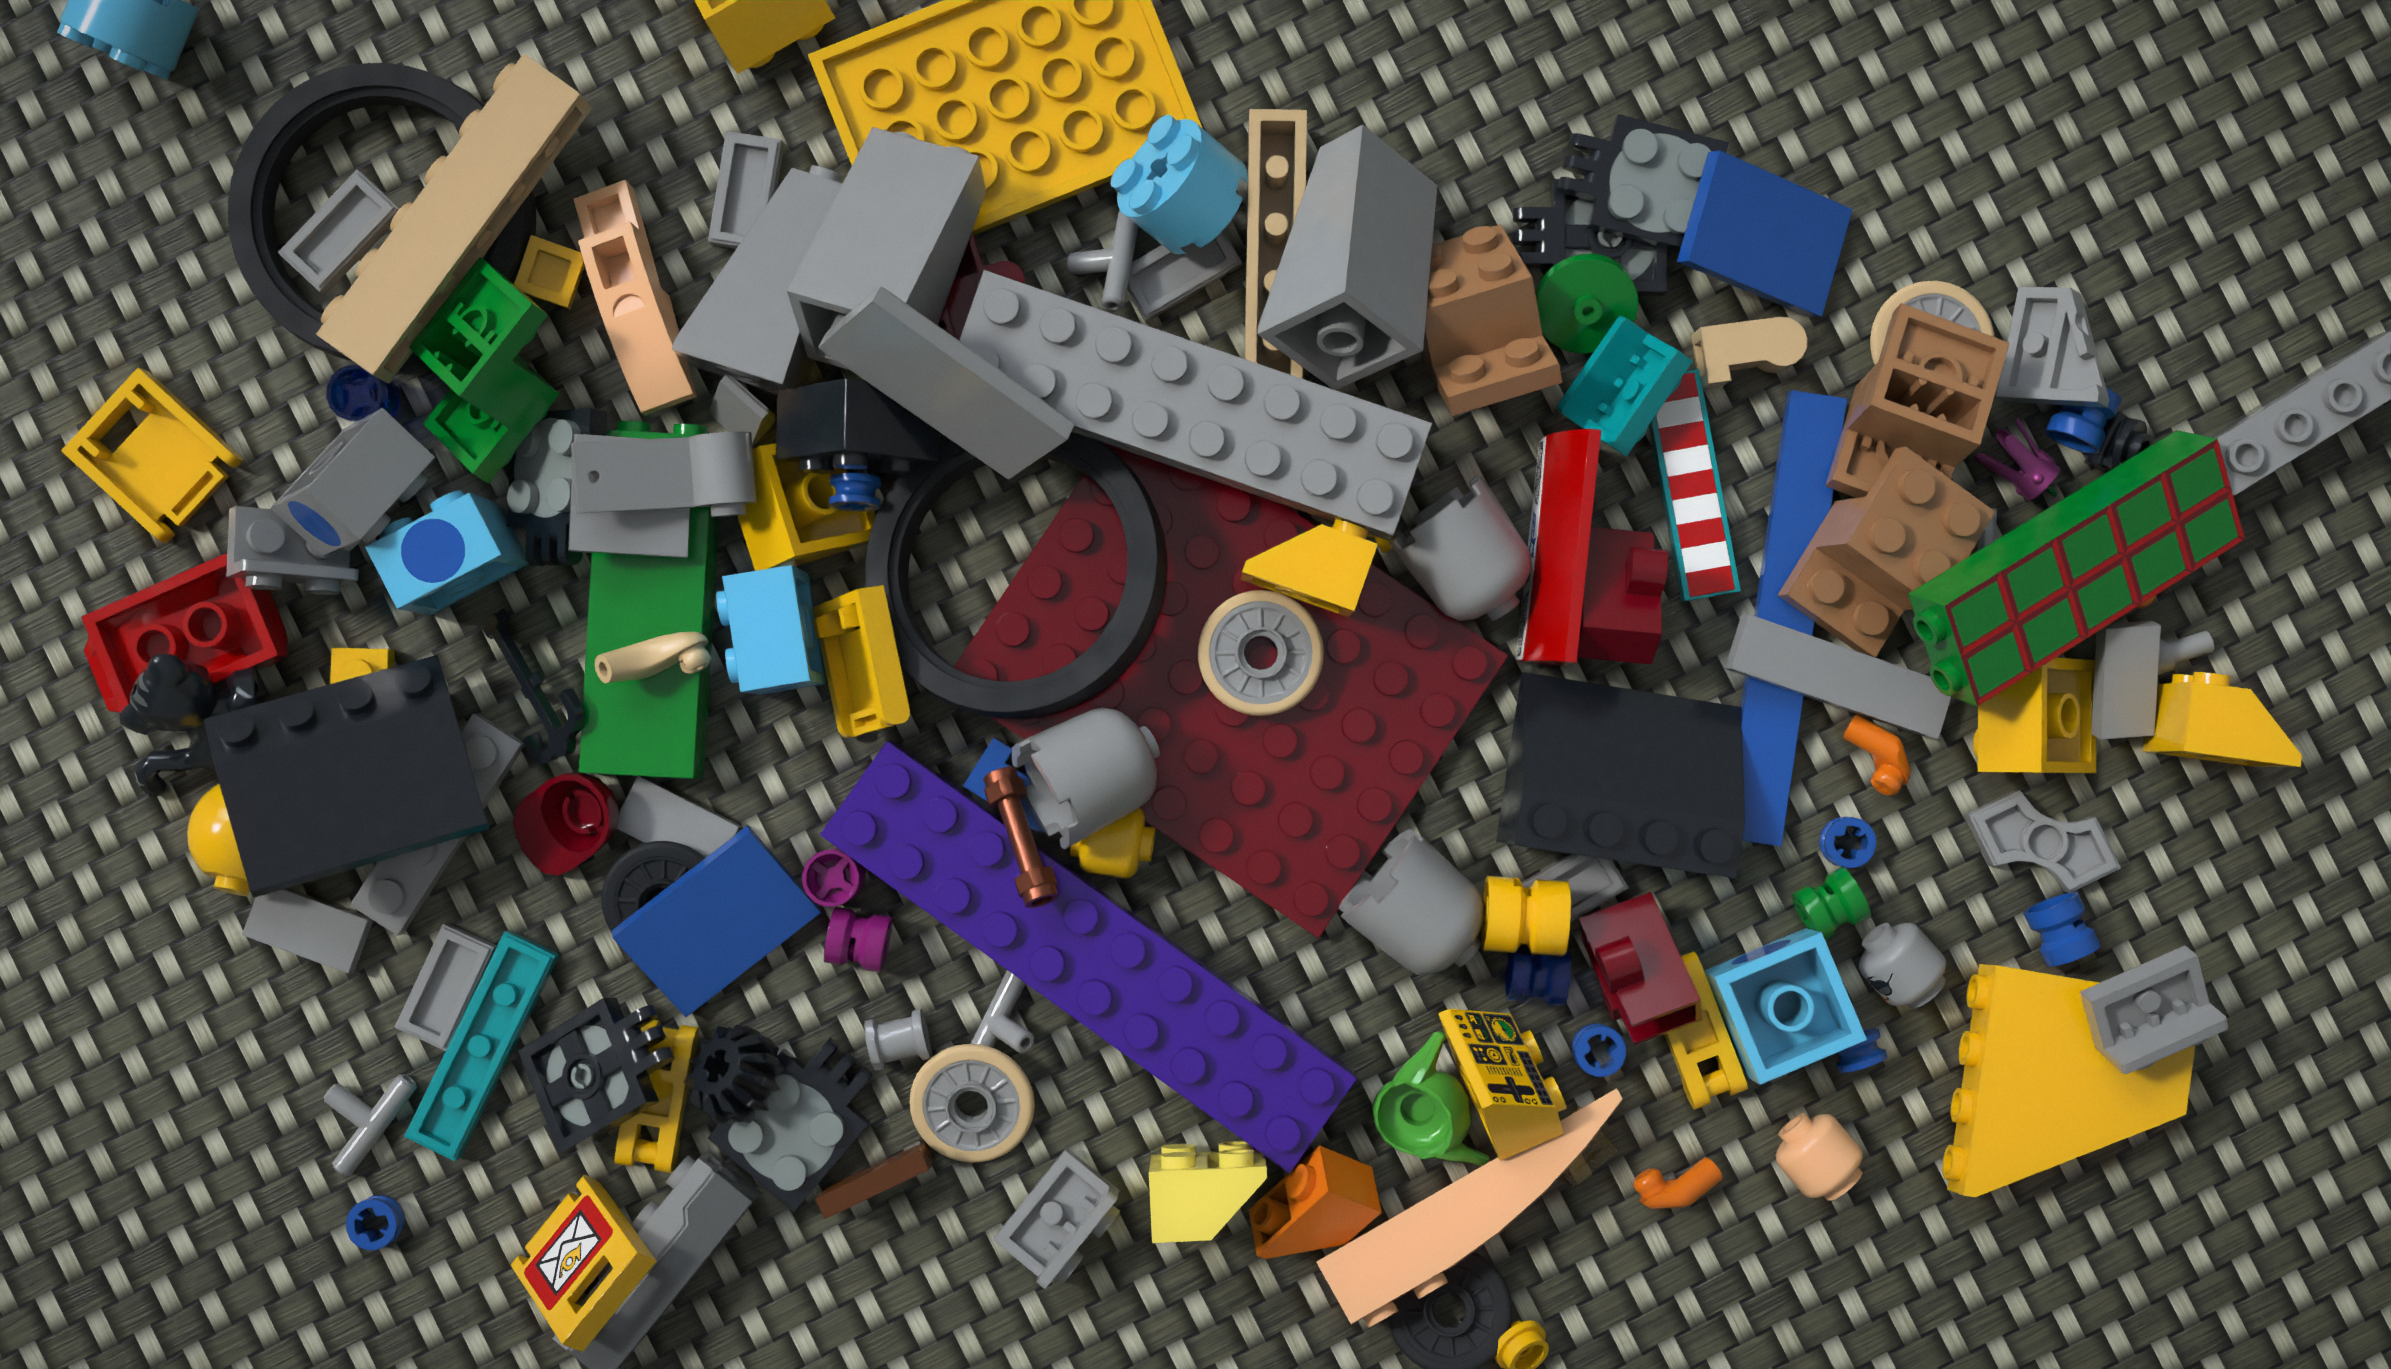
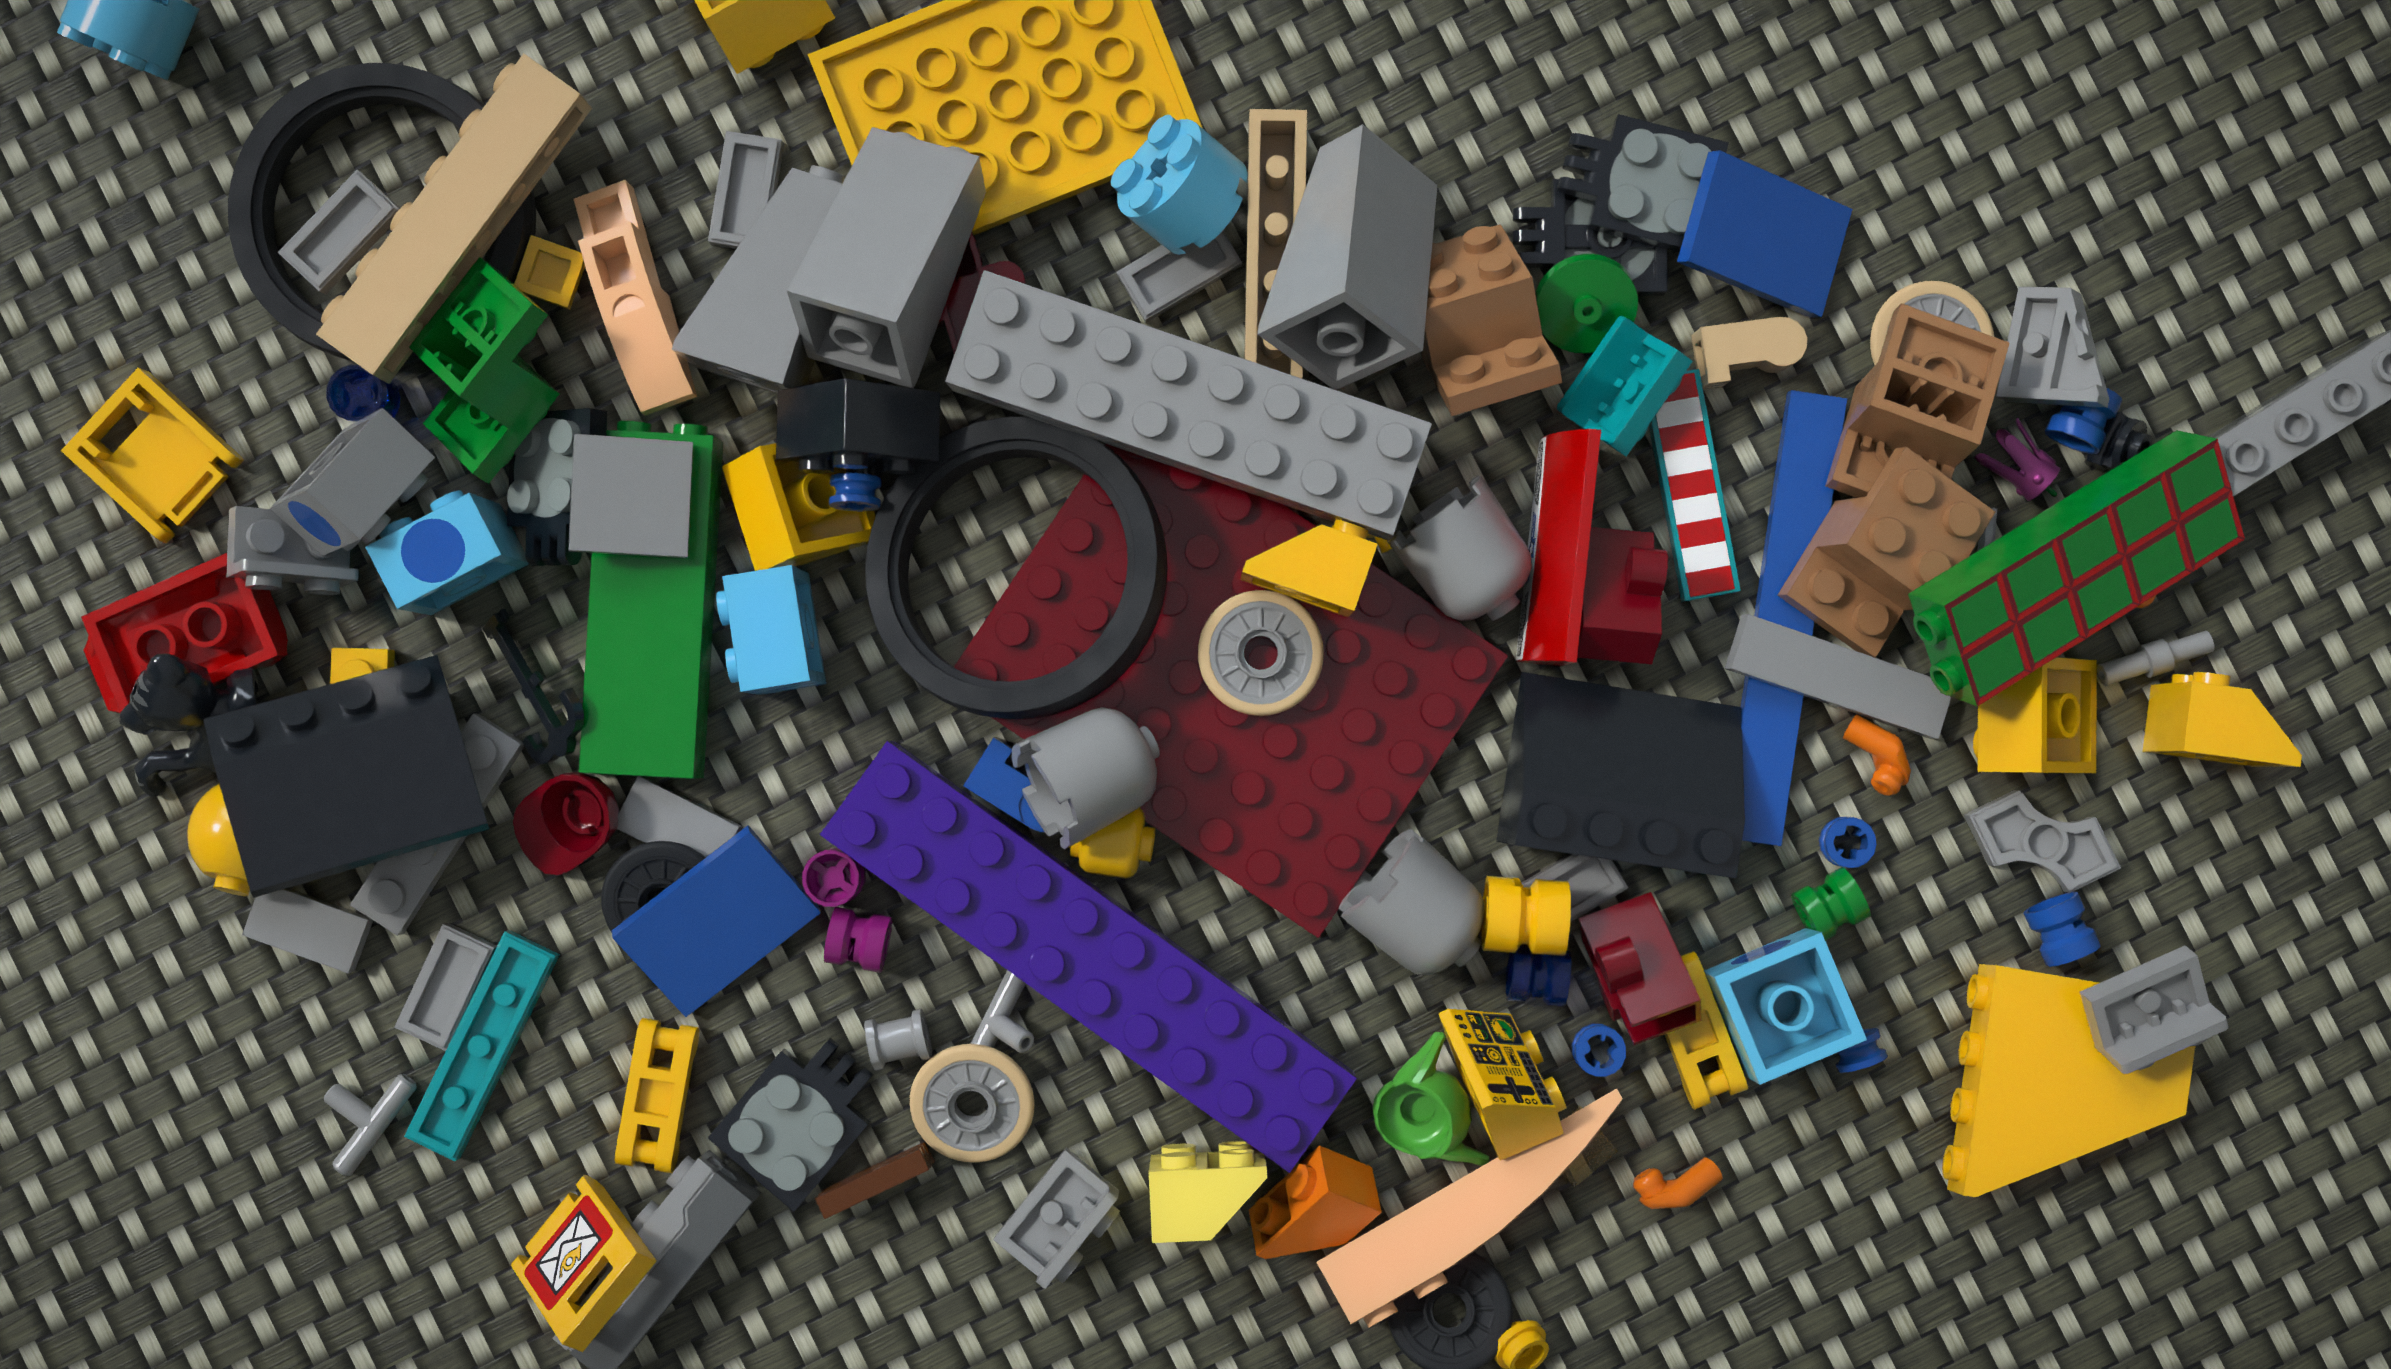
(369, 1238): blue bush -> none
(595, 1071): black piece -> none
(654, 656): tan arm -> none
(666, 474): light grey door -> none
(734, 1074): black gear -> none
(740, 410): light grey slope -> none
(862, 662): yellow container -> none
(945, 383): light grey tile -> none
(1036, 883): copper bar -> none
(1114, 261): light grey piece -> none
(1819, 1156): light nougat head -> none
(1902, 964): light grey head -> none
(2126, 680): light grey tile -> none

